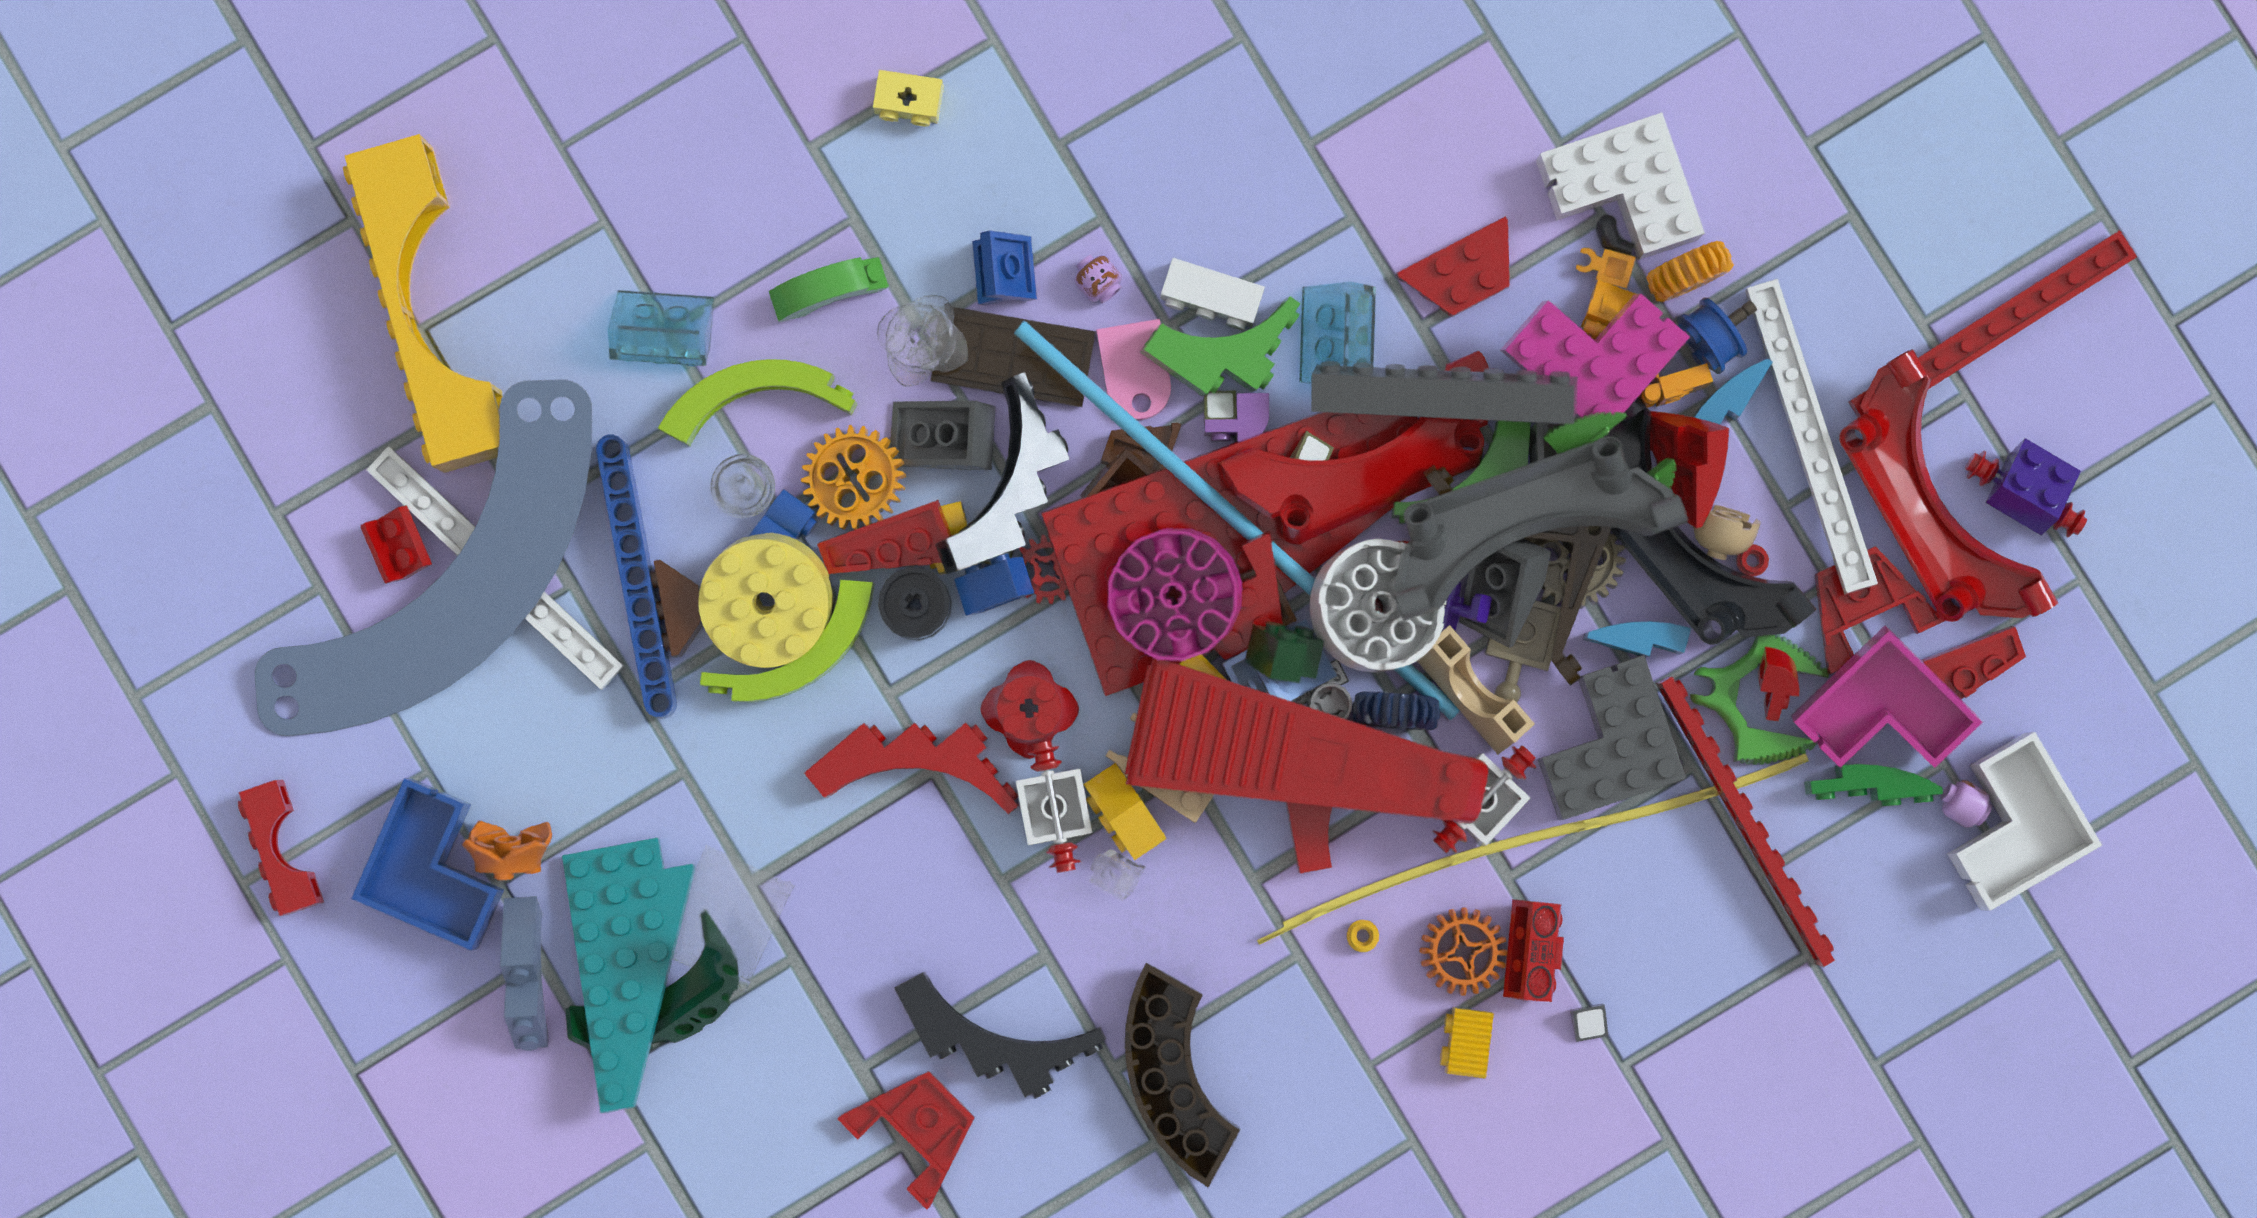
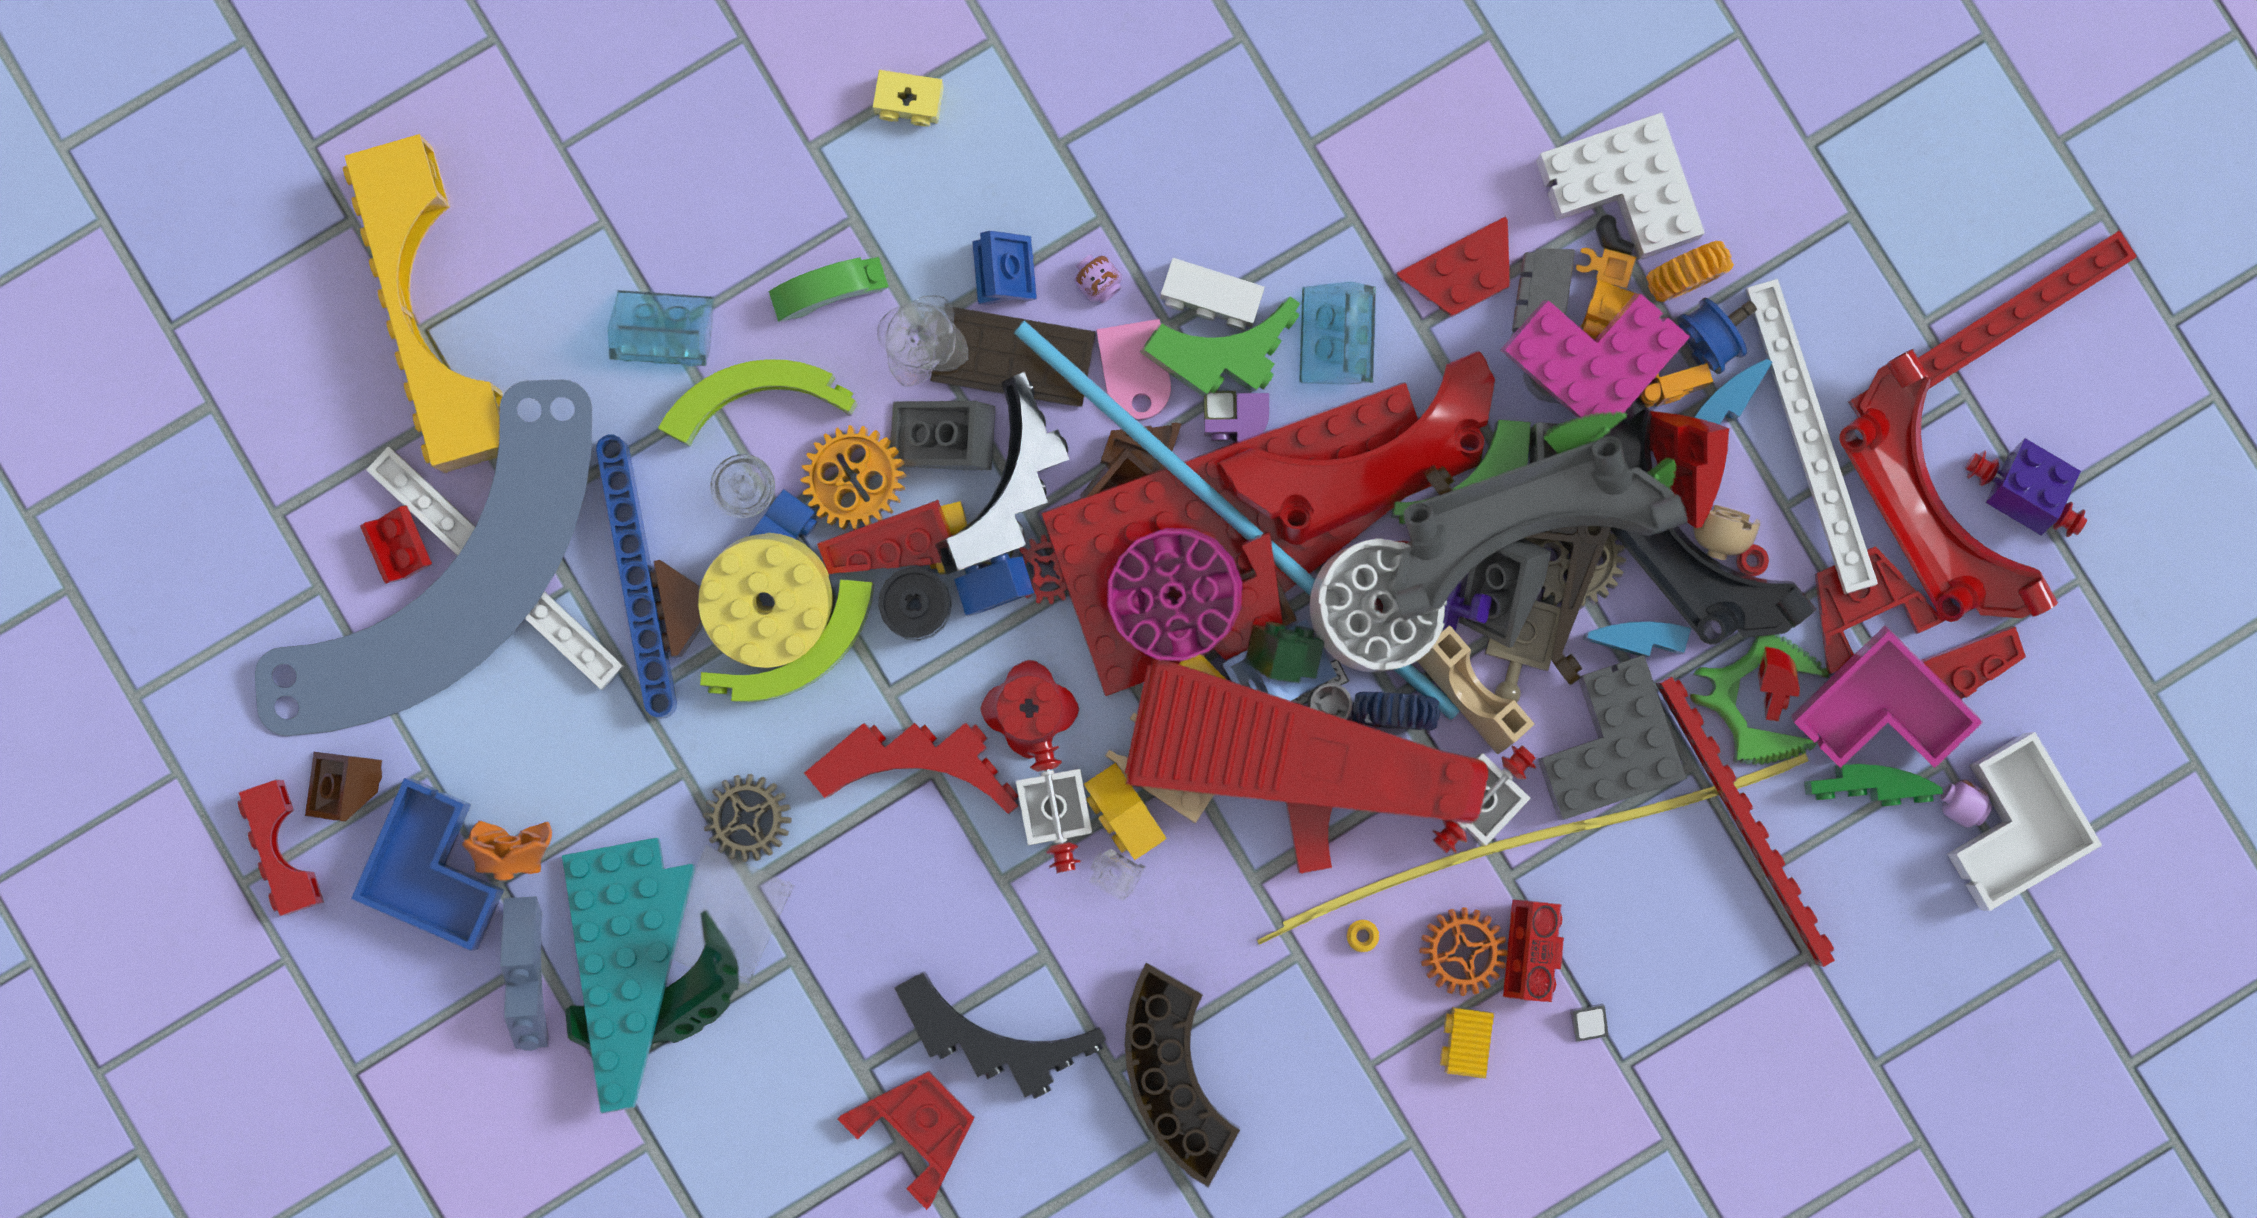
(341, 785): none -> reddish brown slope
(724, 832): none -> dark tan gear
(1312, 448): white slope -> none
(1444, 393): dark grey brick -> none
(1550, 281): none -> flat silver windscreen

